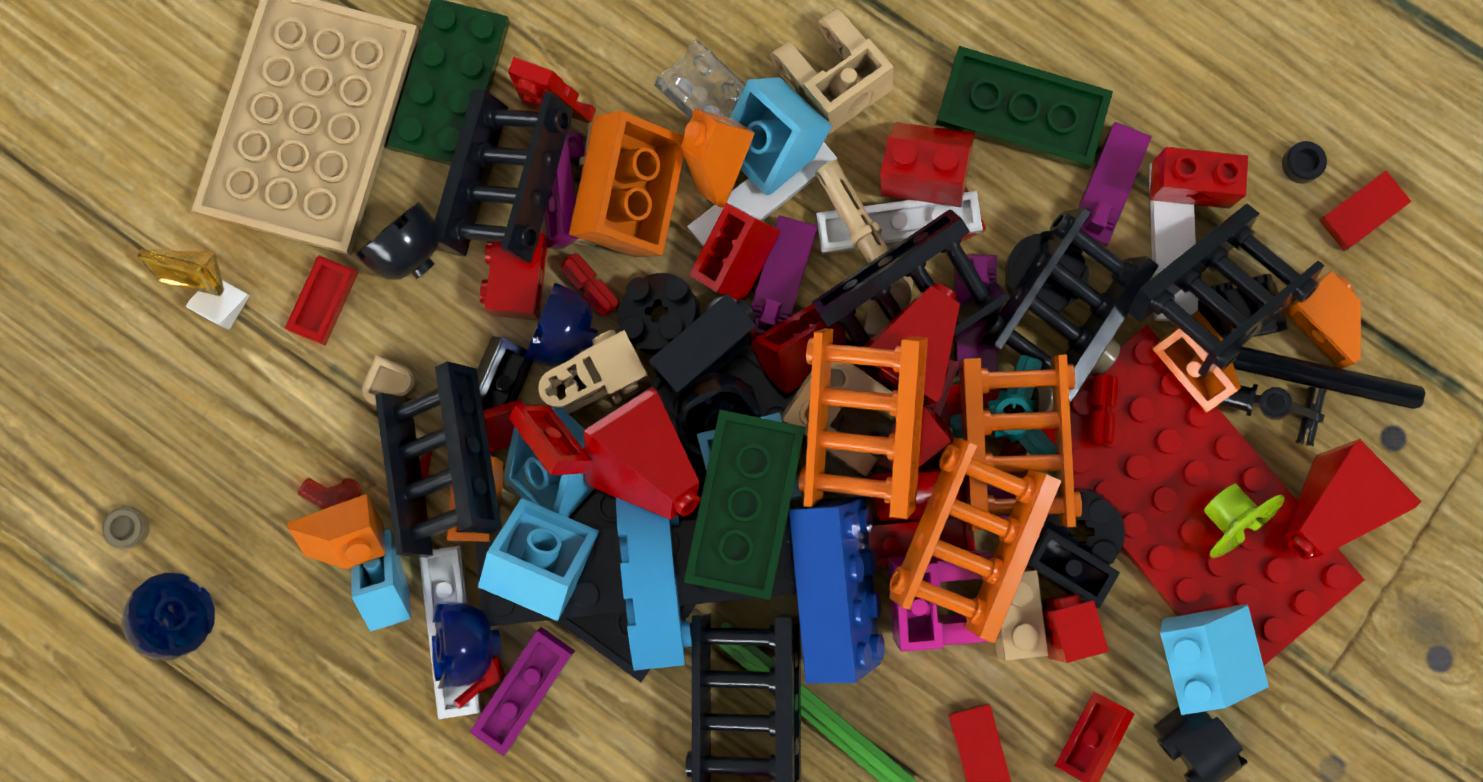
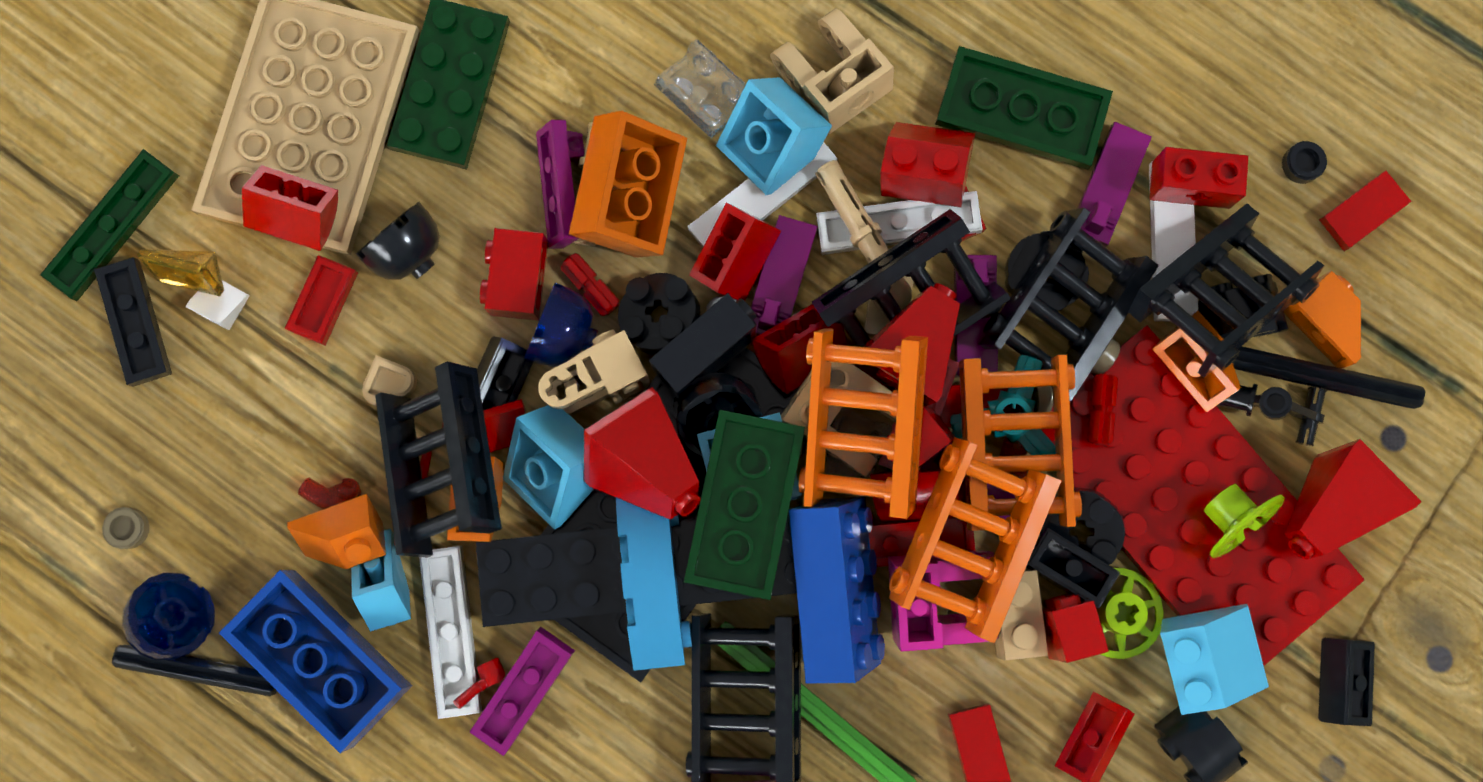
(109, 225): none -> dark green tile
(133, 322): none -> black plate
(195, 671): none -> black axle
(289, 207): none -> red brick
(315, 659): none -> blue brick
(462, 644): clear blue cylinder -> none
(471, 168): black fence -> none
(534, 80): red wing -> none
(537, 559): medium azure slope -> none
(550, 439): red plate -> none
(715, 153): orange slope -> none
(1128, 613): none -> lime wheel
(1346, 682): none -> black slope

